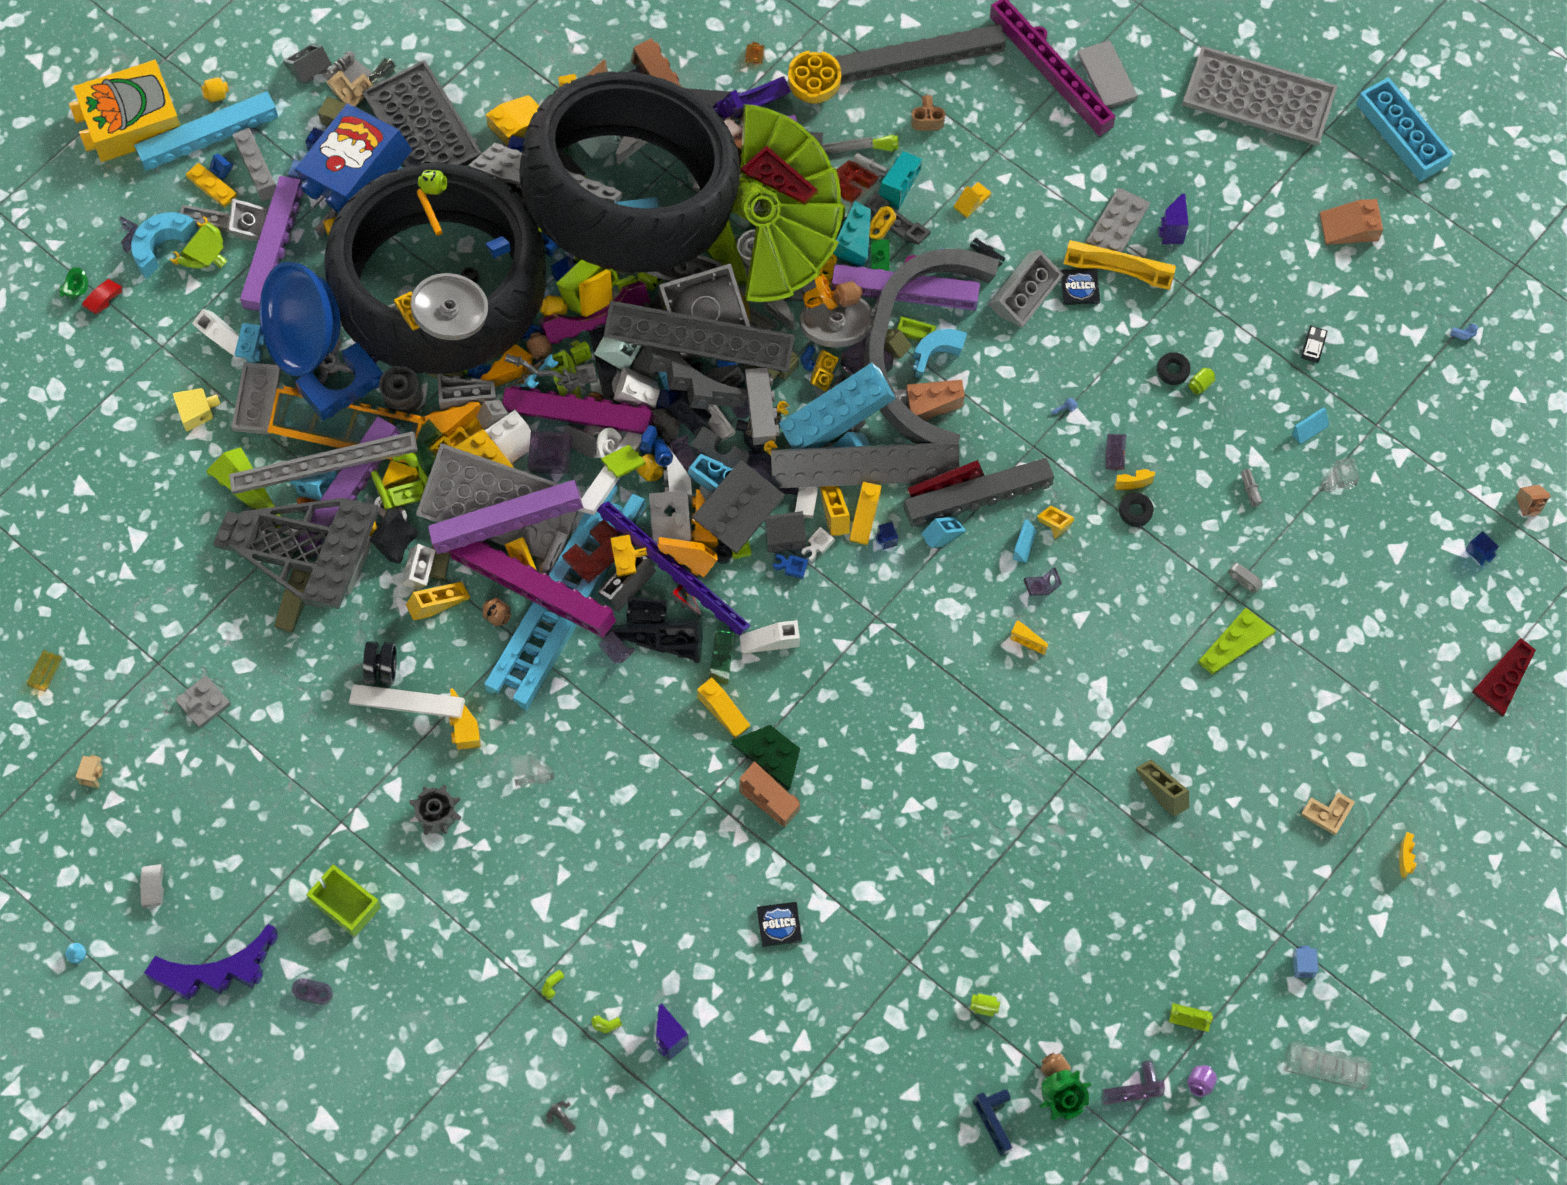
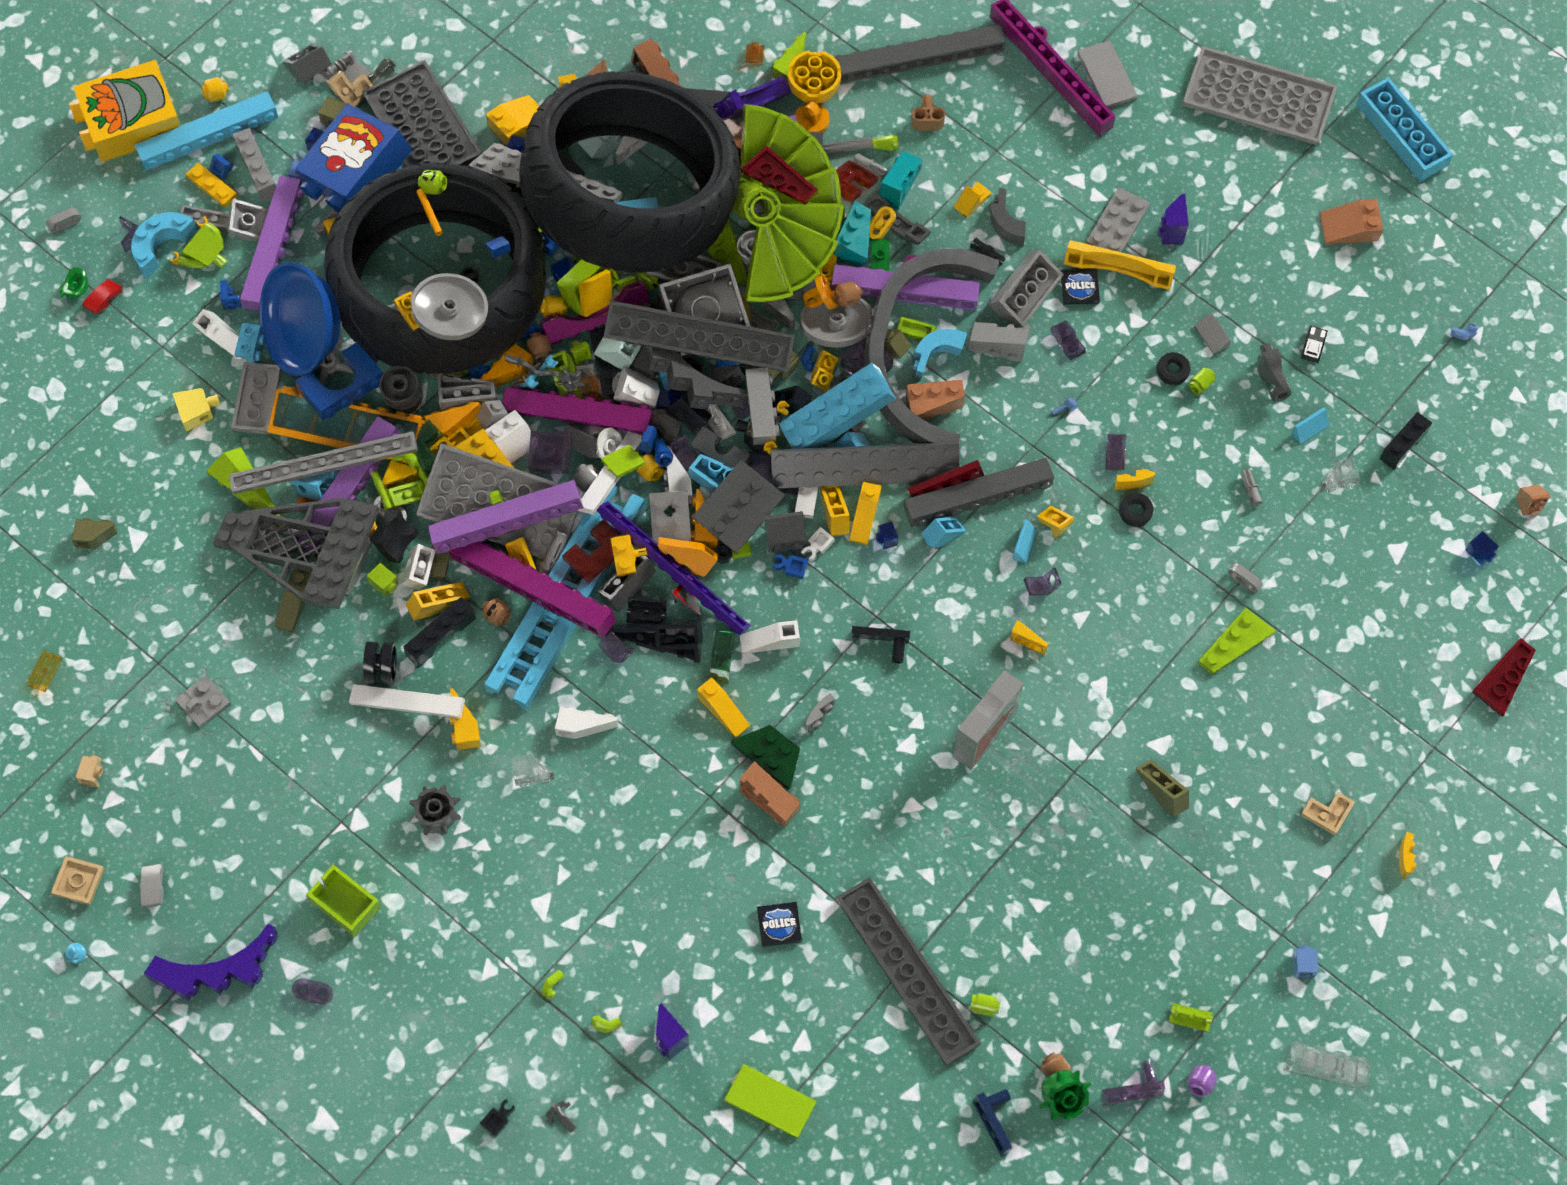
(63, 220): none -> light grey beam
(77, 880): none -> tan plate
(92, 534): none -> olive slope
(227, 296): none -> blue bracket
(383, 580): none -> lime brick
(453, 619): none -> black arch
(495, 497): none -> lime tile
(496, 1120): none -> black plate
(577, 723): none -> white slope
(585, 476): none -> light grey head
(590, 380): none -> clear orange tile
(770, 1101): none -> lime tile
(781, 66): none -> lime slope
(794, 396): none -> black slope
(813, 117): none -> light orange tile
(816, 716): none -> light grey slope
(899, 637): none -> black piece
(908, 971): none -> dark grey plate
(987, 720): none -> light grey tile
(999, 341): none -> light grey wedge
(1003, 224): none -> dark grey arch
(1067, 340): none -> clear purple slope
(1212, 334): none -> light grey slope
(1271, 372): none -> dark grey hips
(1401, 444): none -> black arch

